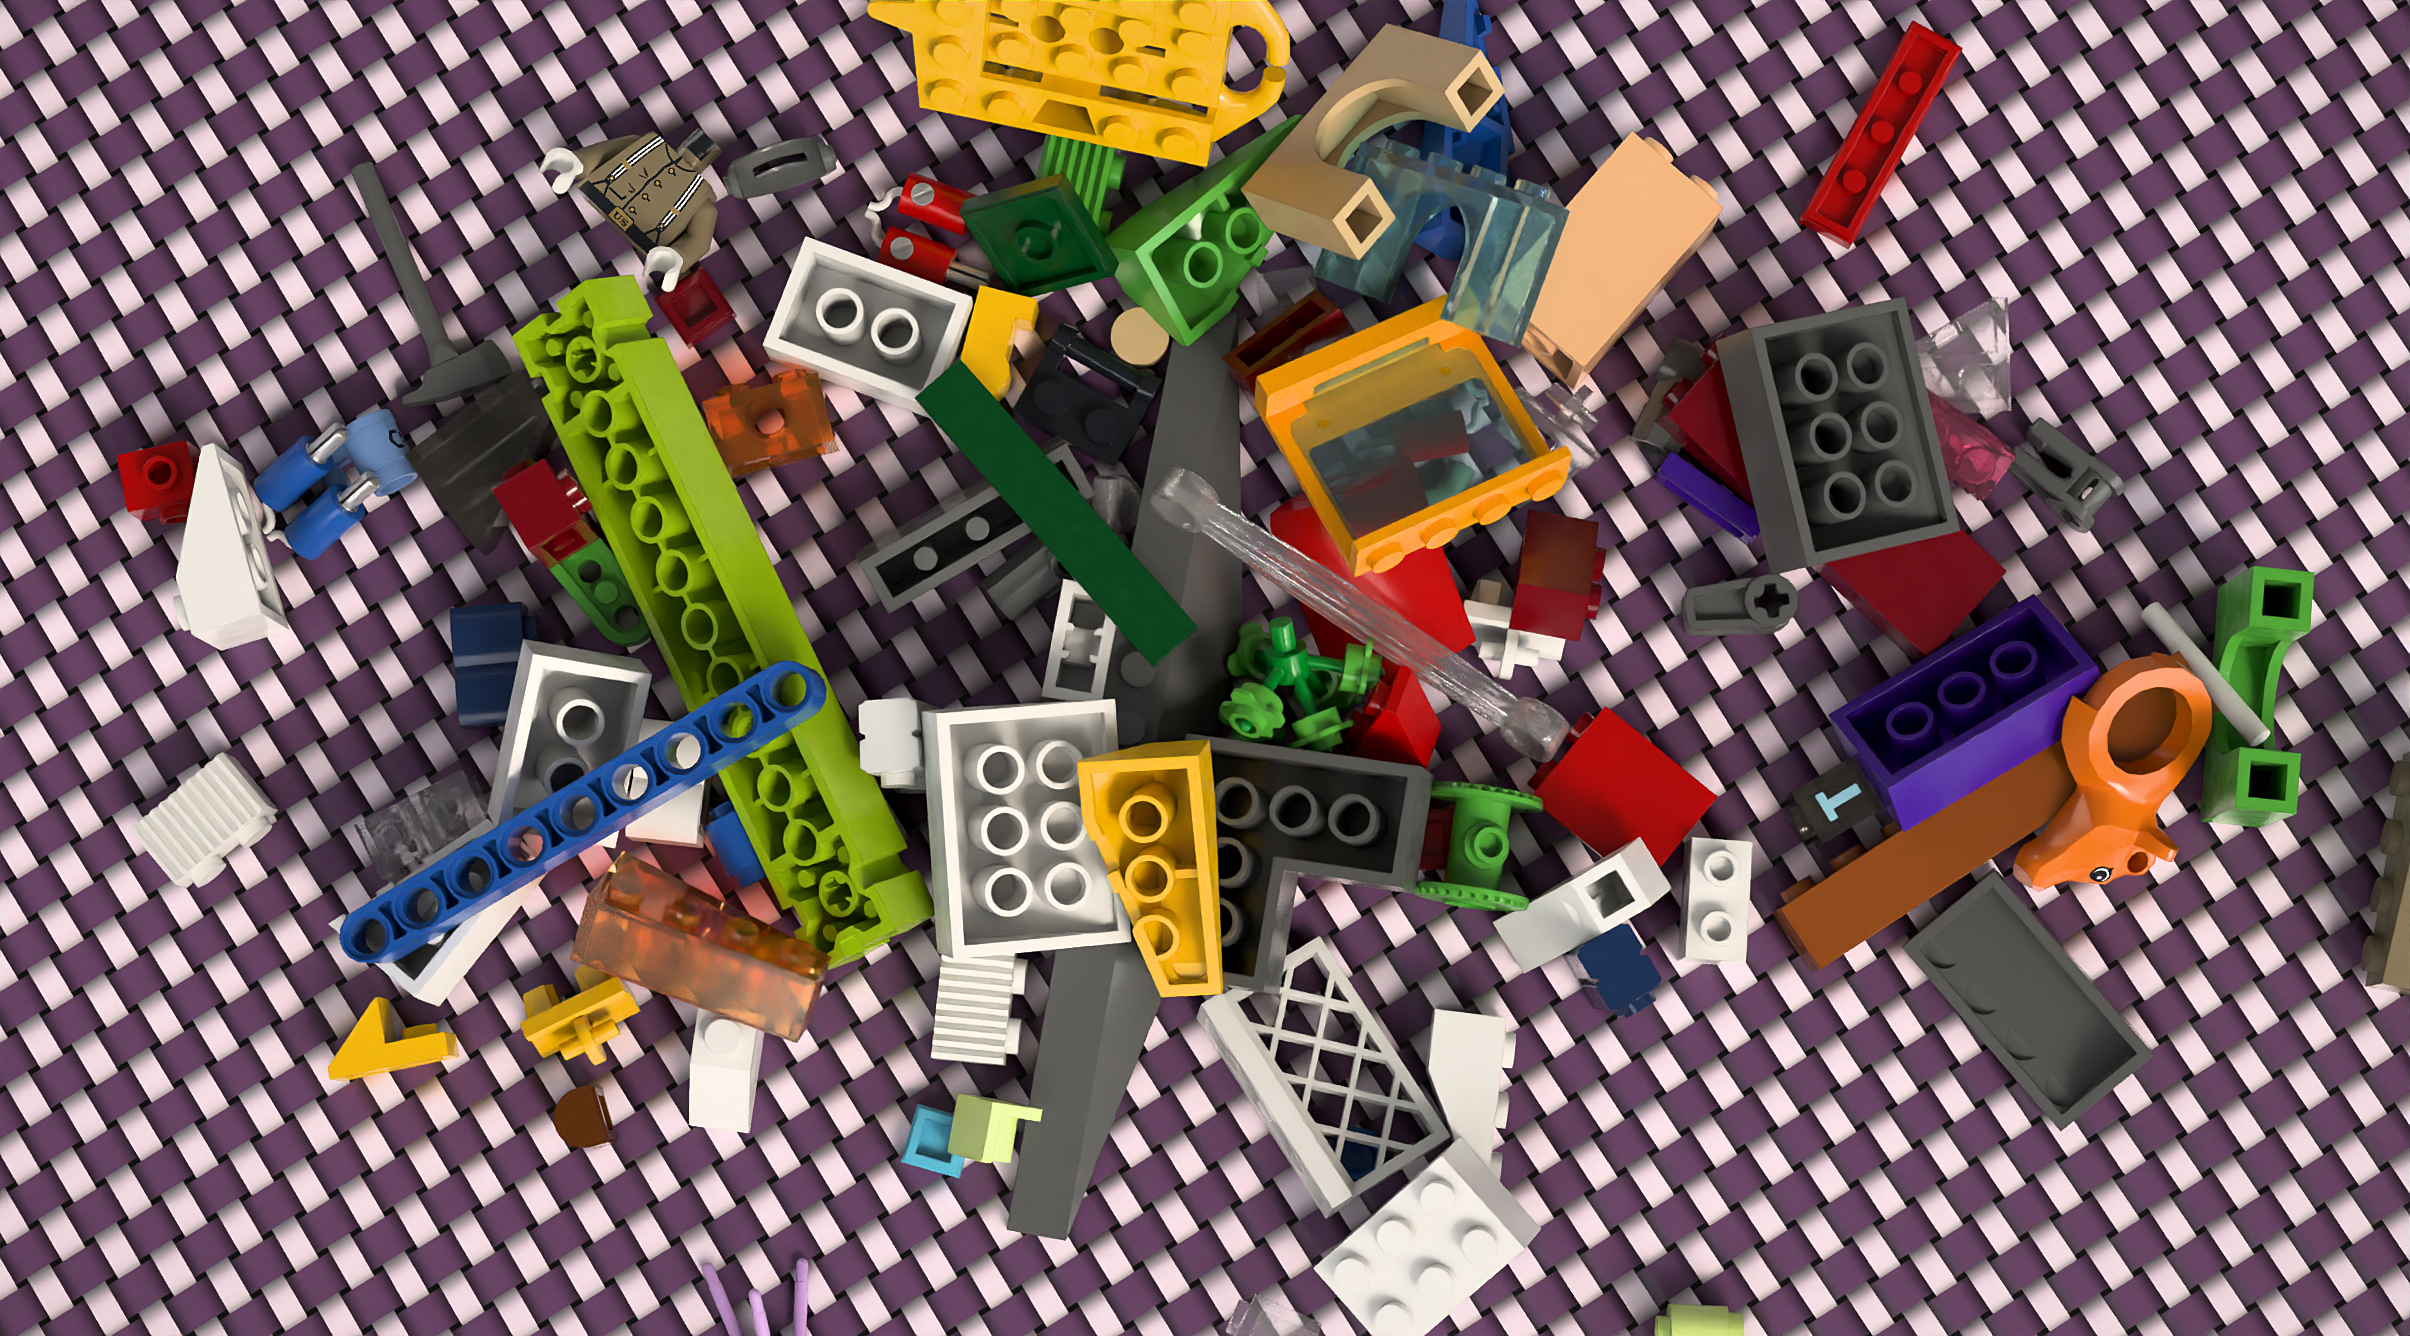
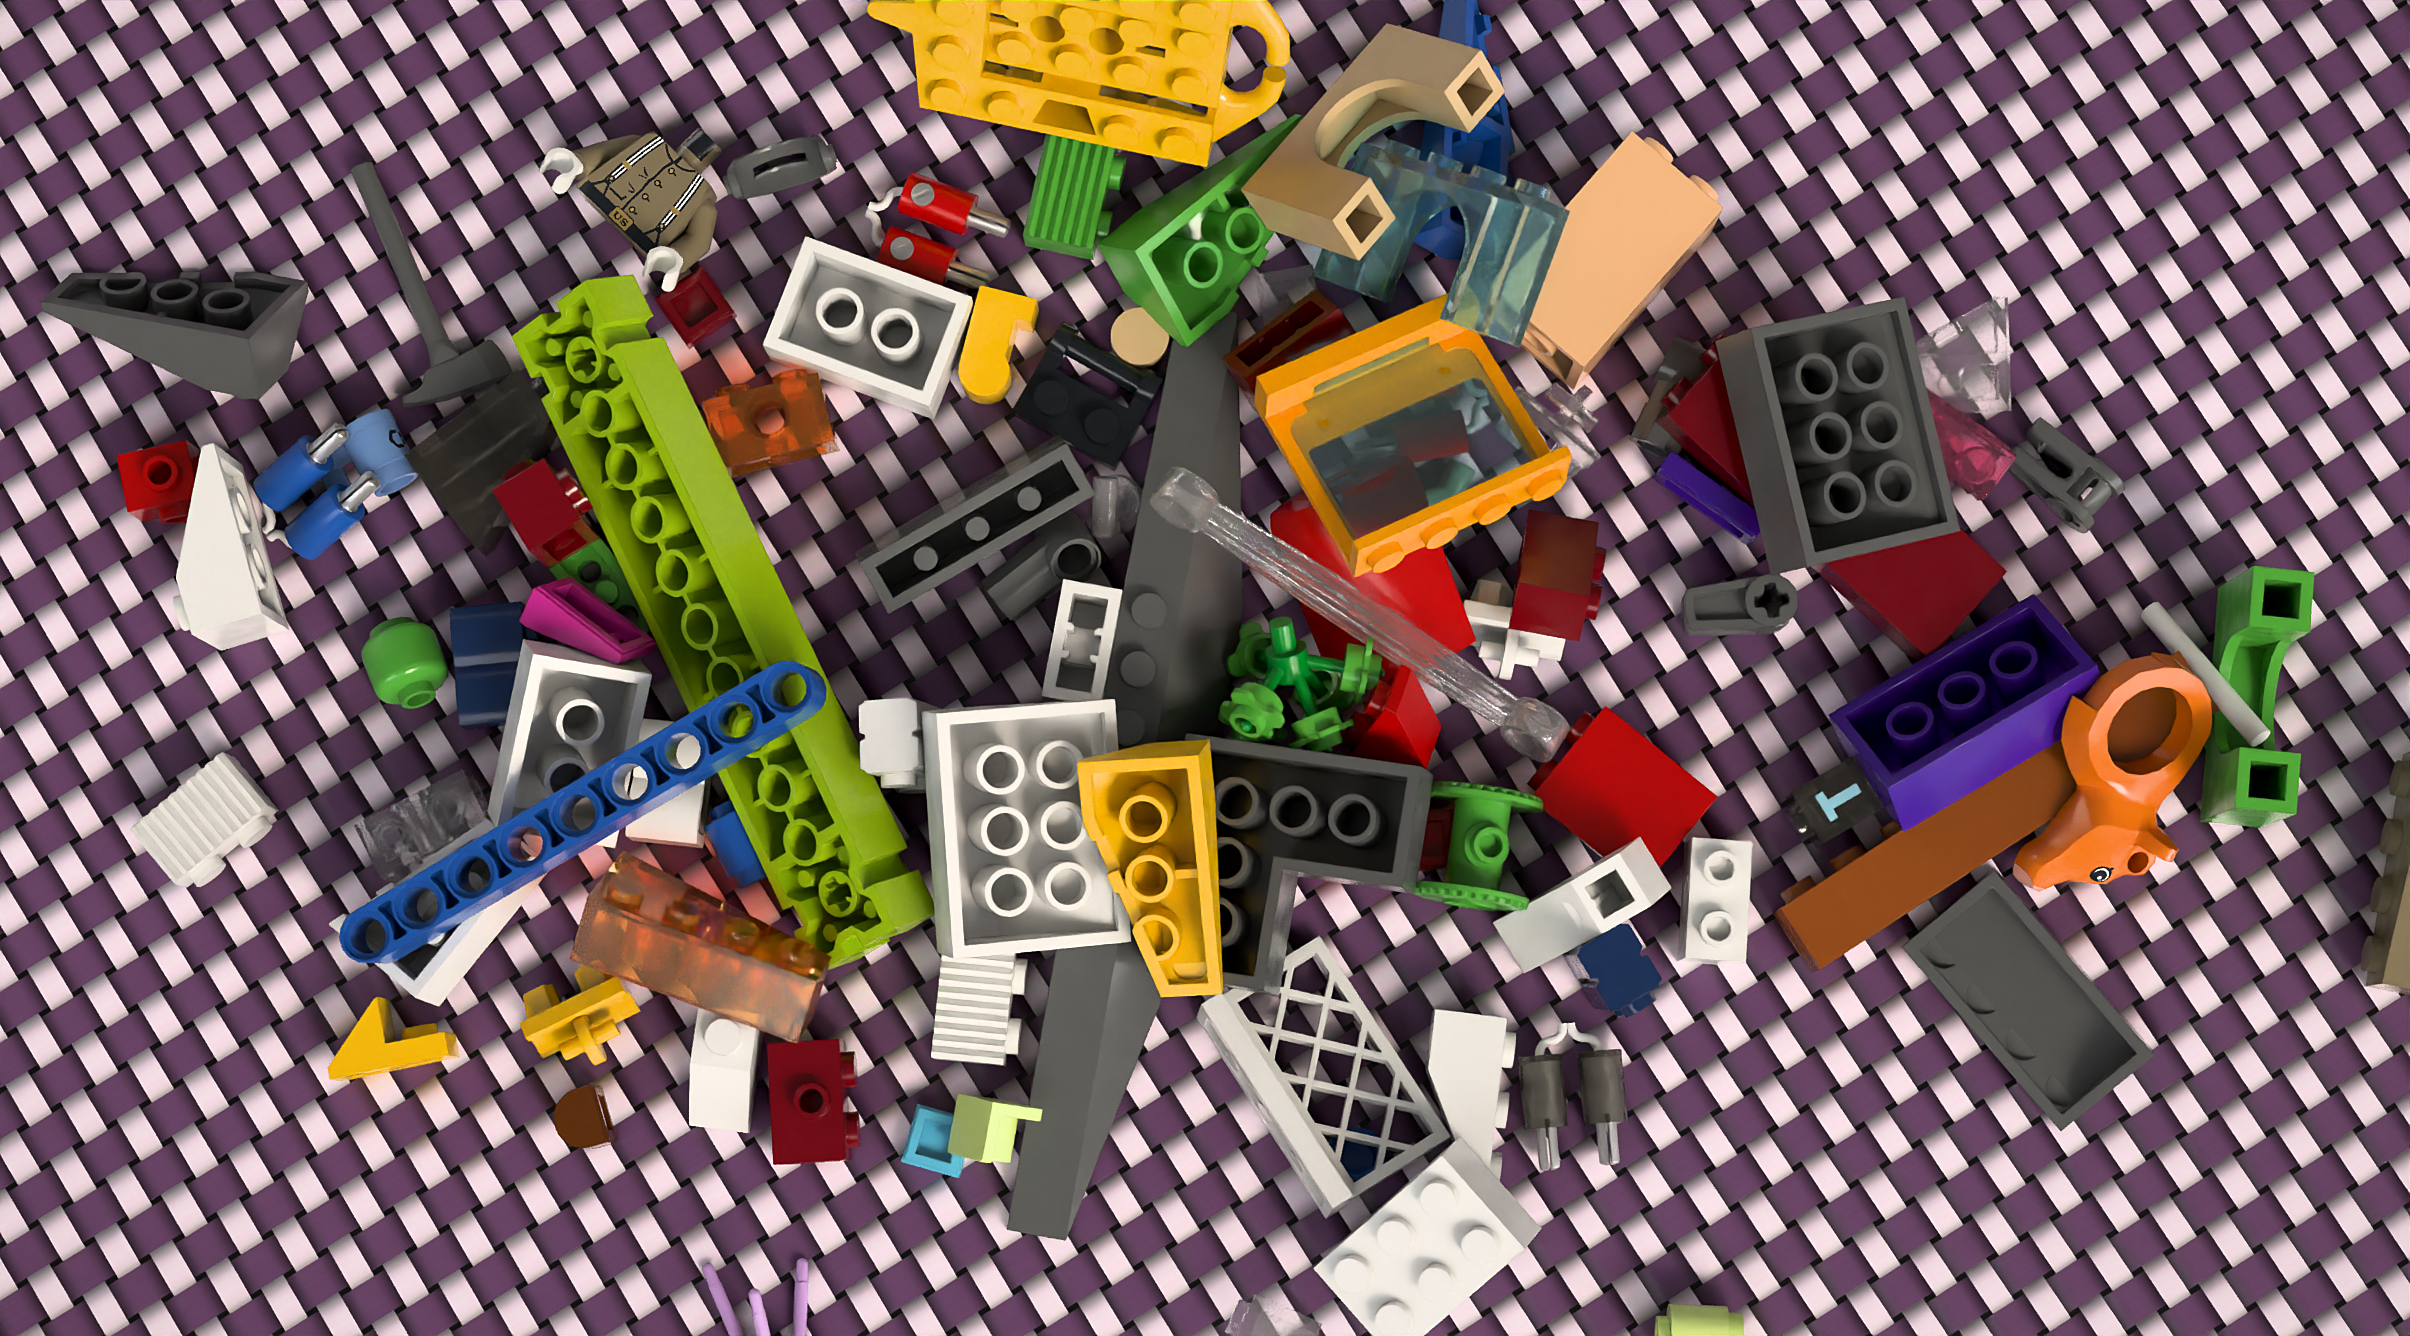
(210, 333): none -> dark grey wedge
(404, 662): none -> bright green head
(584, 621): none -> dark pink slope
(811, 1101): none -> dark red brick
(1039, 236): dark green tile -> none
(1056, 513): dark green tile -> none
(1545, 1096): none -> clear smoke piece
(1880, 135): red tile -> none

